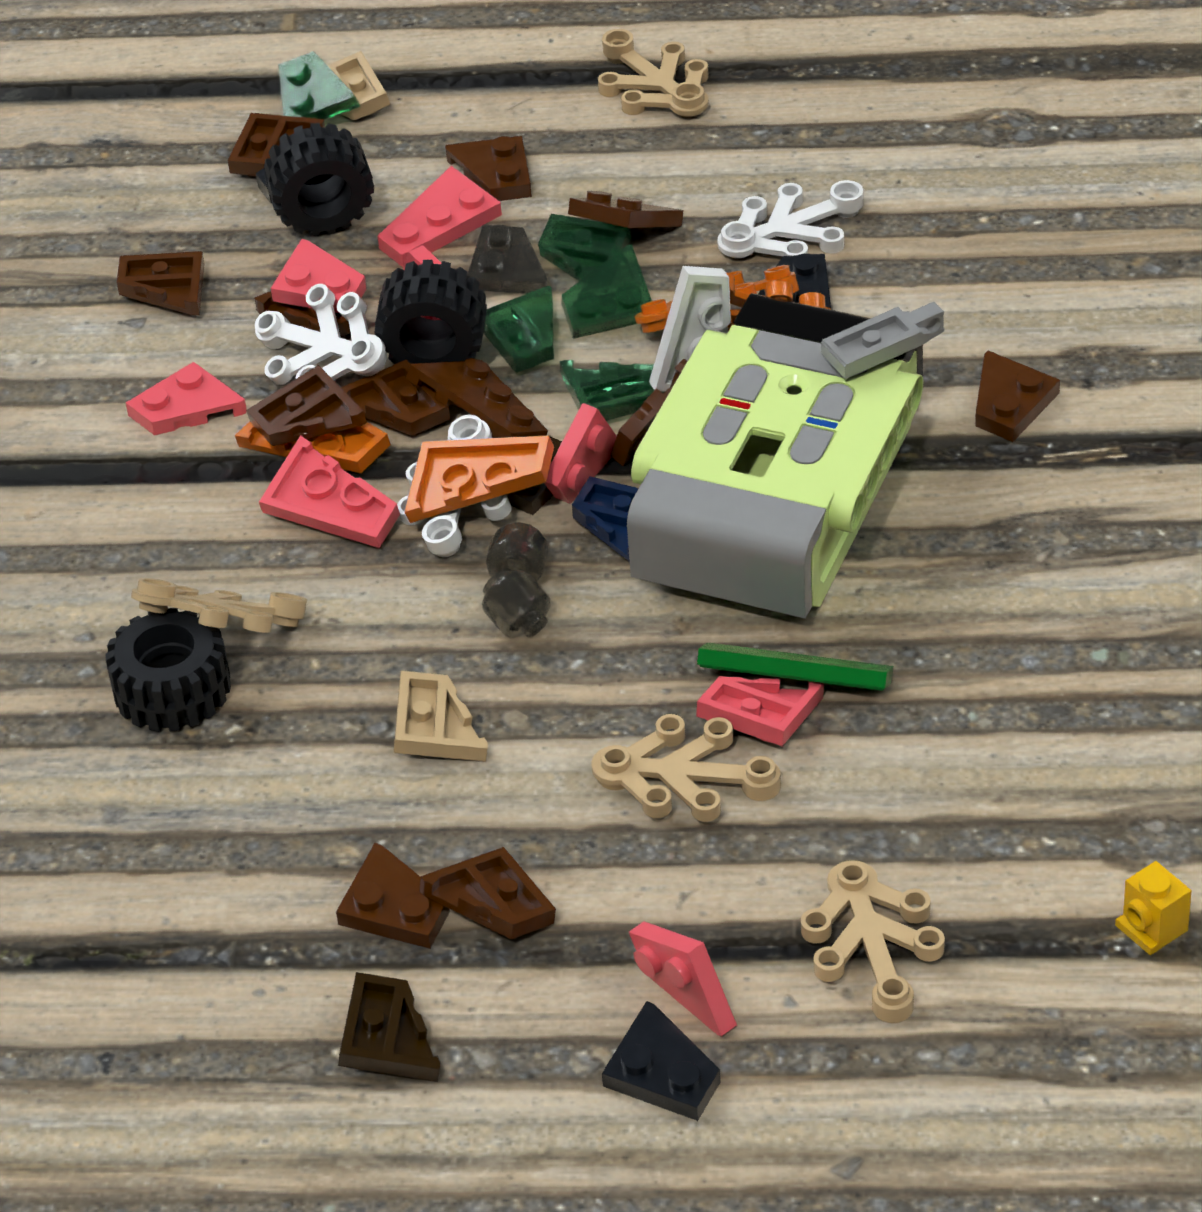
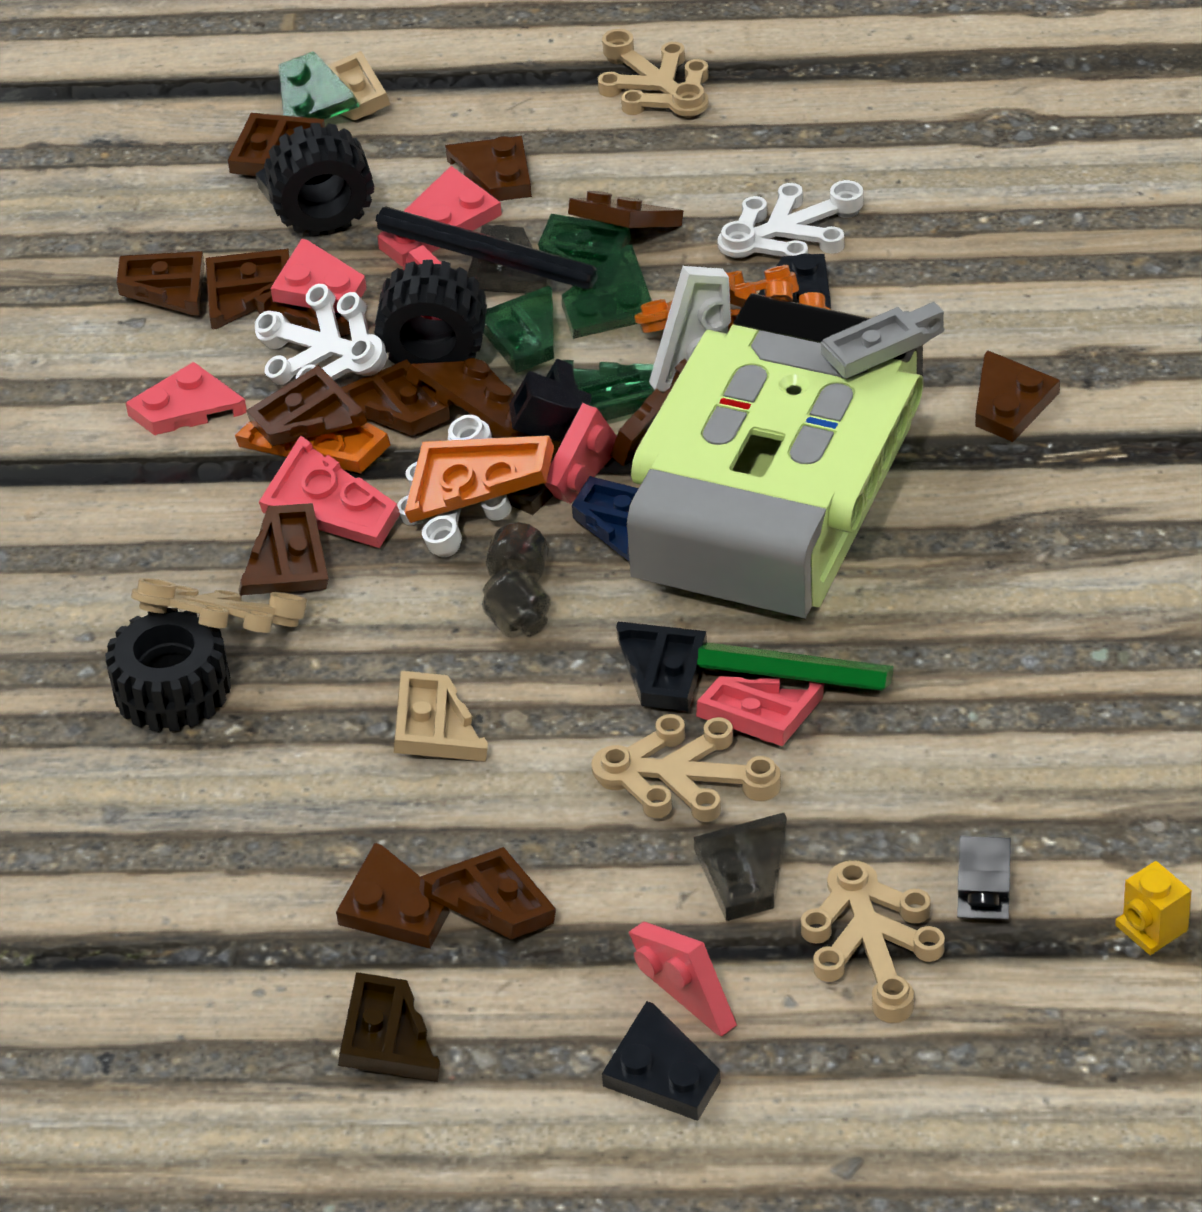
(237, 280): none -> reddish brown wing
(286, 553): none -> reddish brown wing
(487, 248): none -> black axle
(547, 403): none -> black brick
(661, 662): none -> black wing
(744, 864): none -> clear smoke wing
(984, 877): none -> brick

